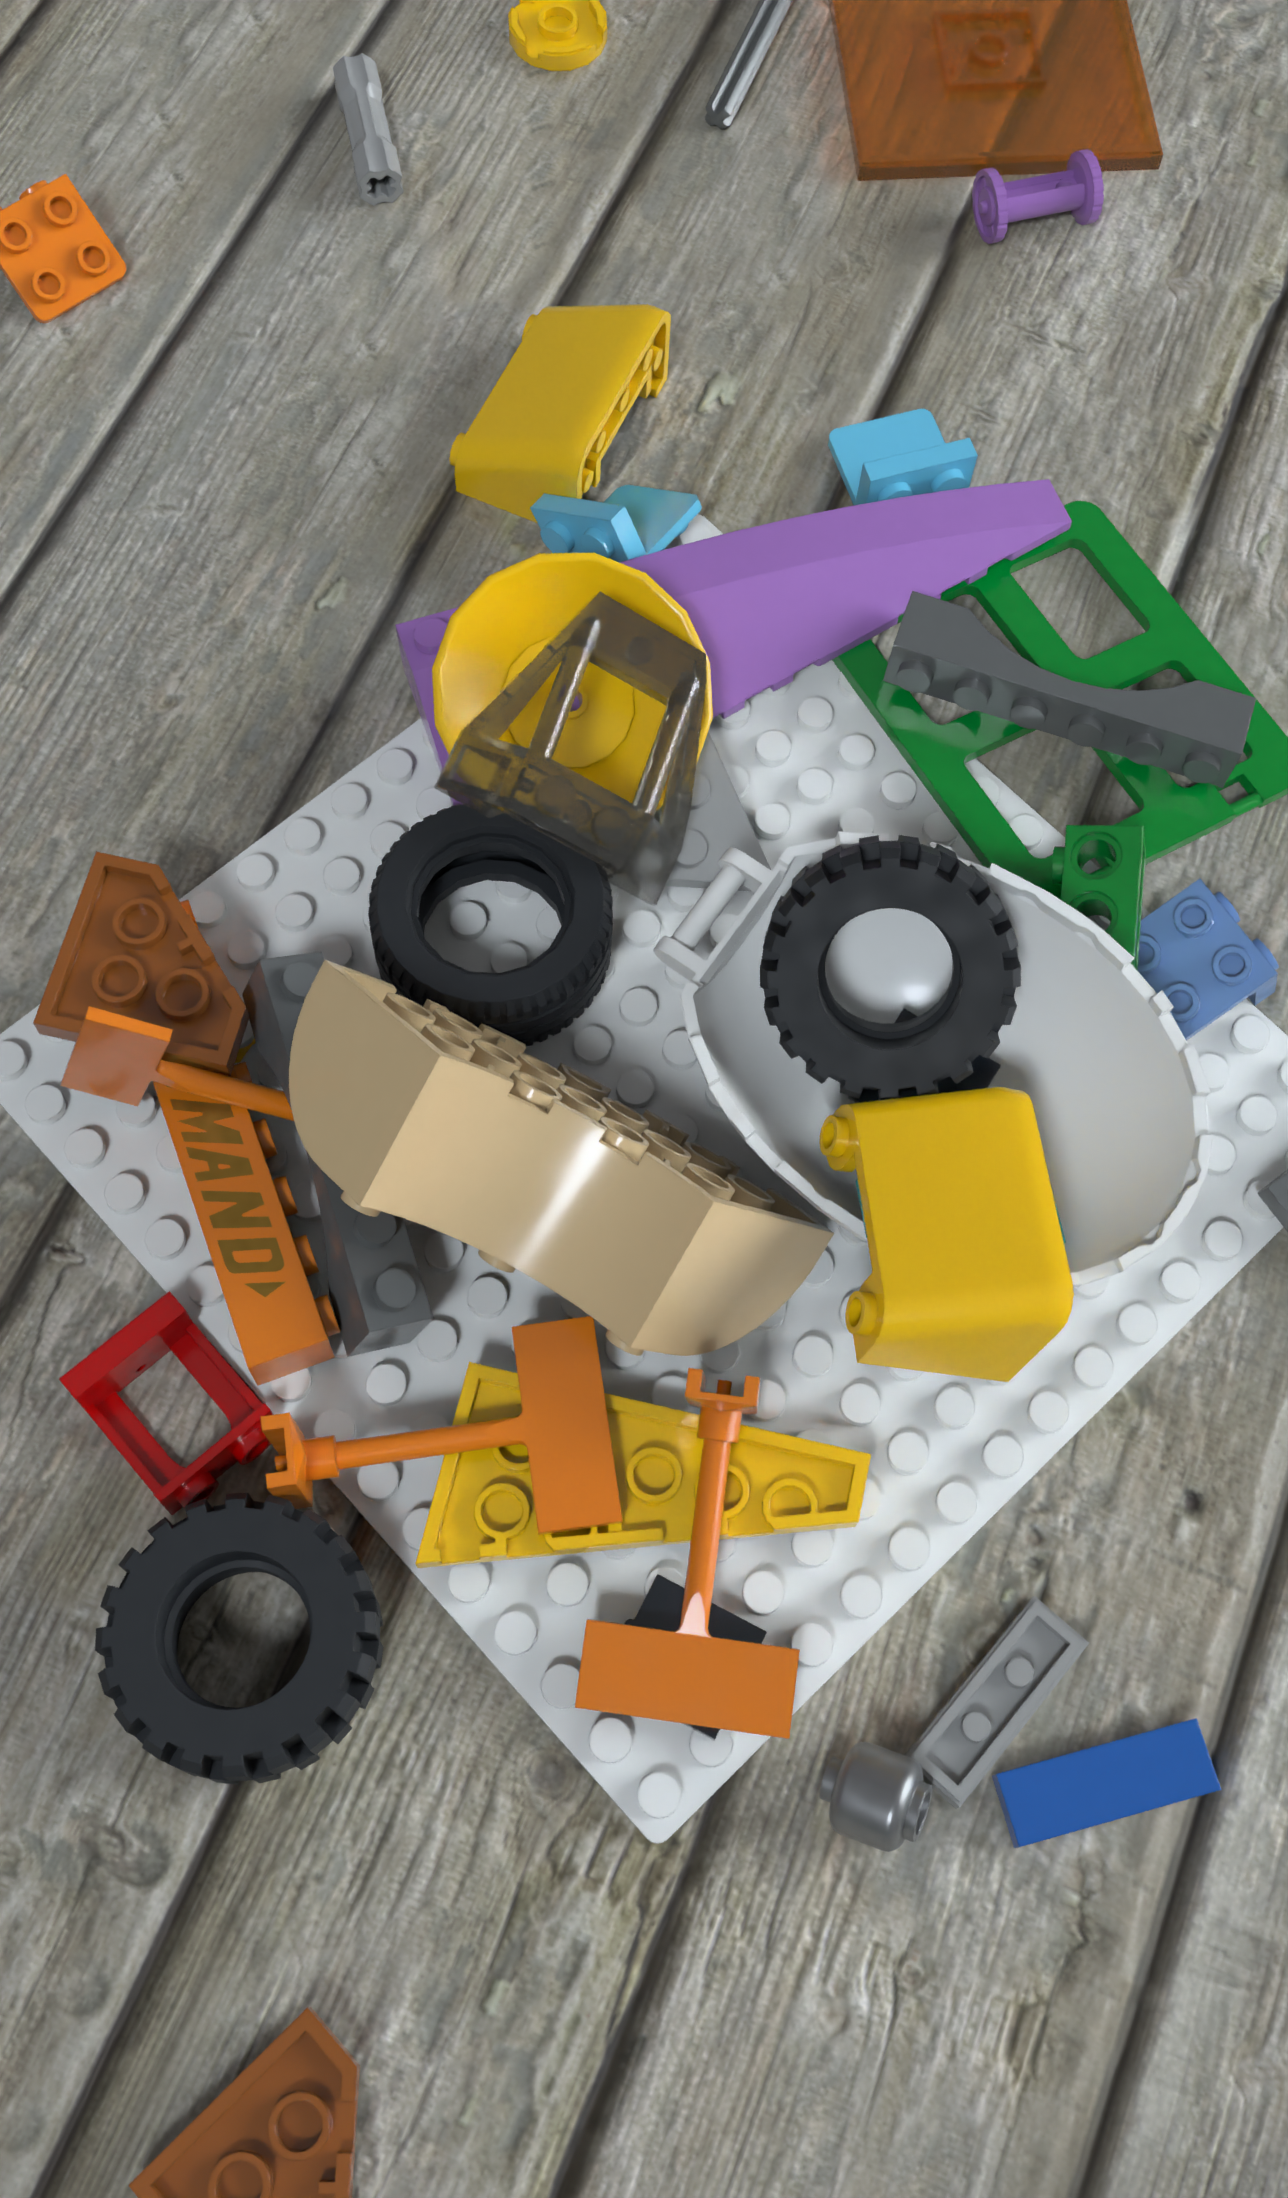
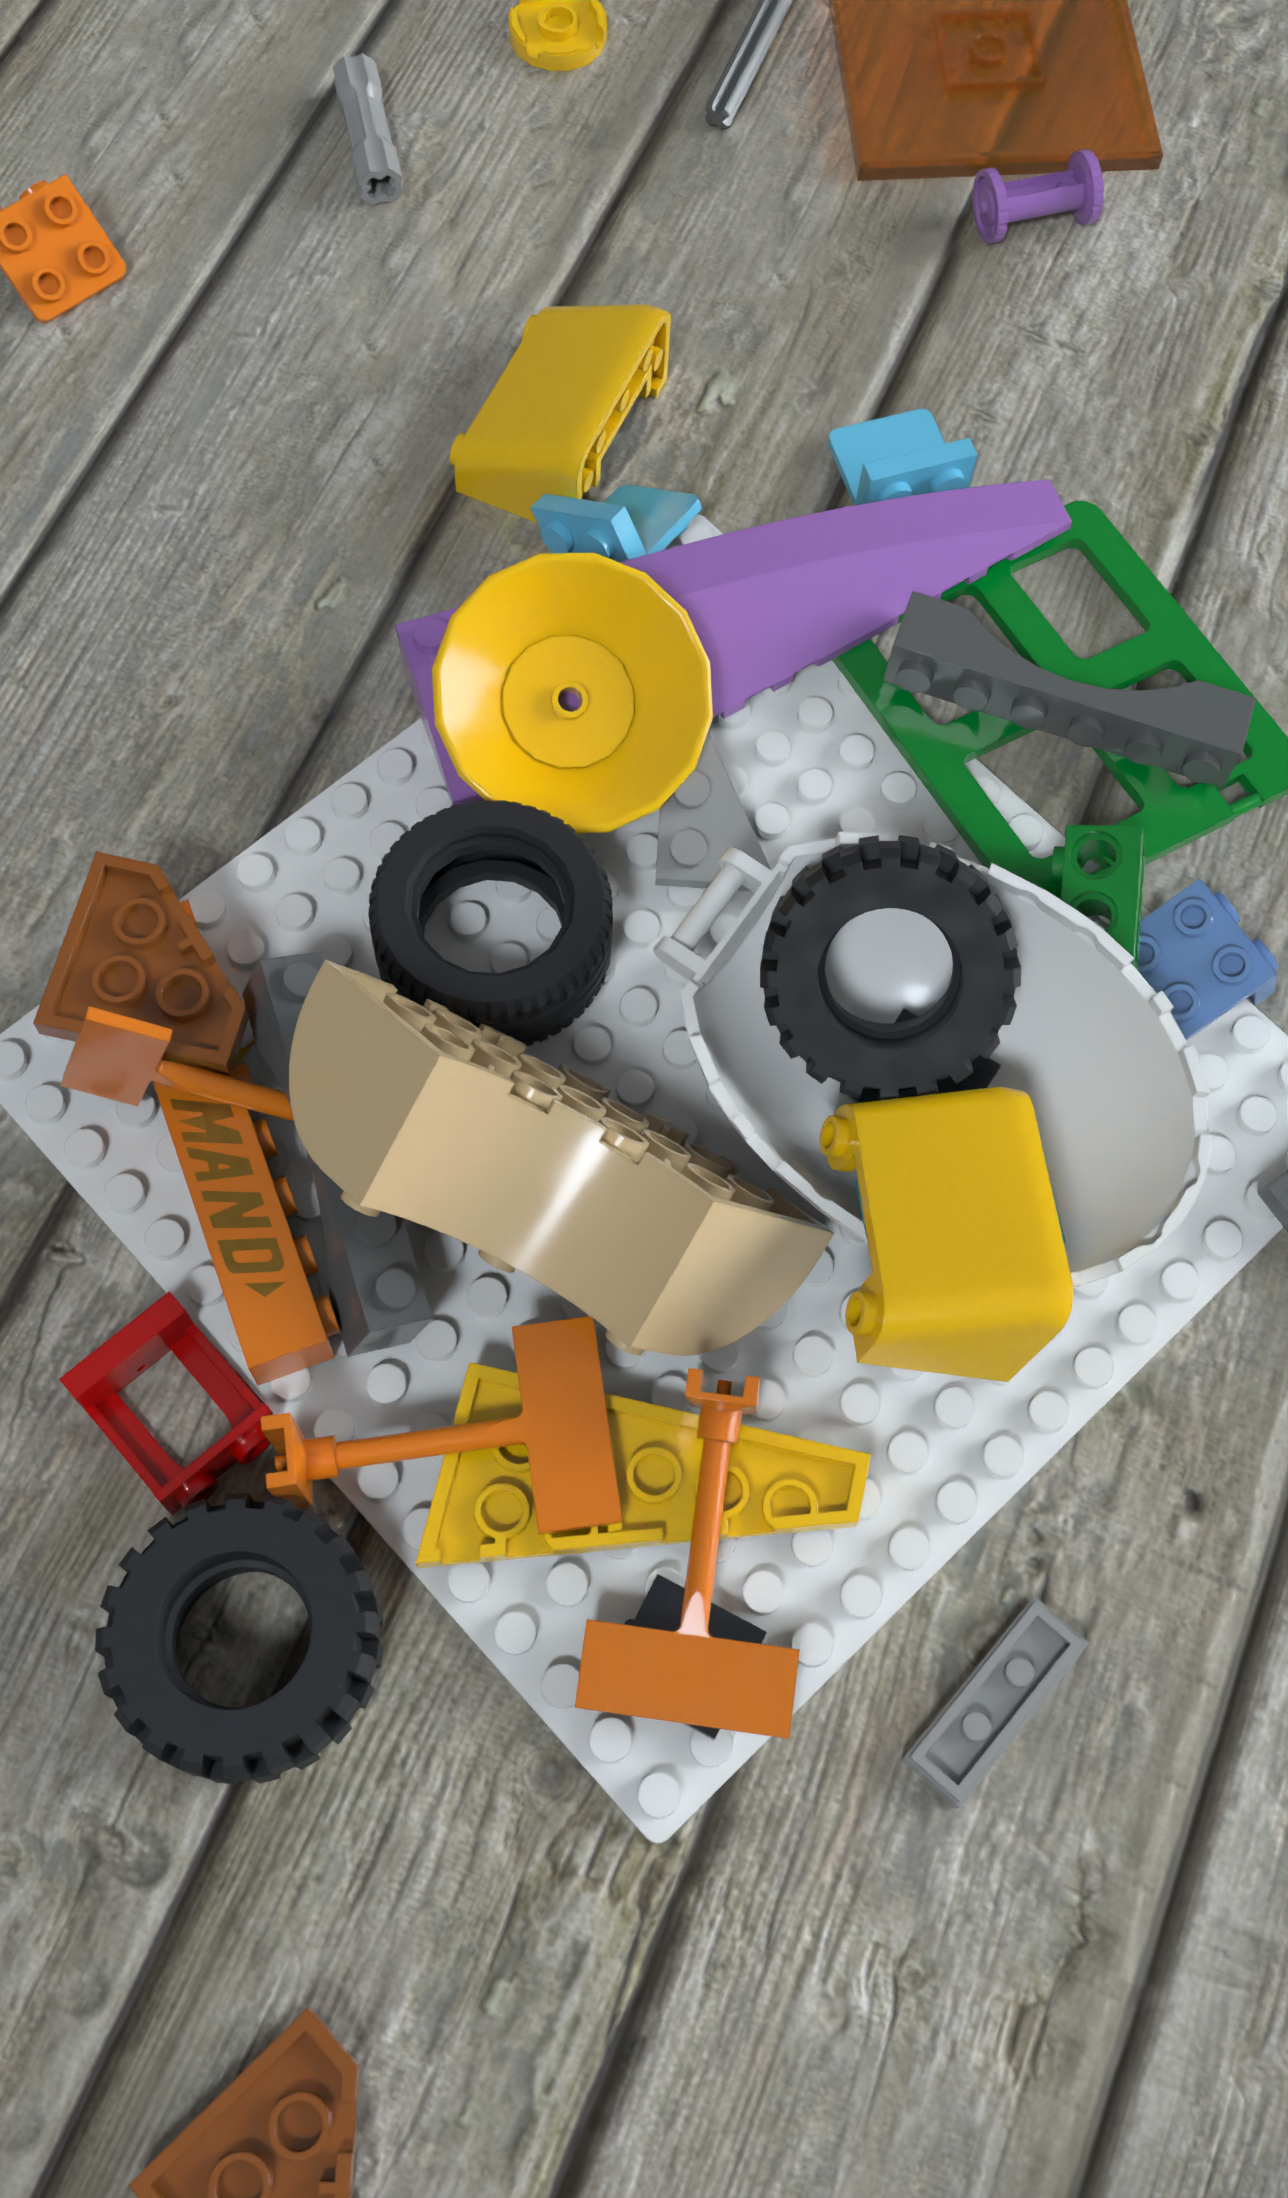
(558, 801): clear smoke windscreen -> none
(876, 1796): flat silver head -> none
(1105, 1783): blue tile -> none

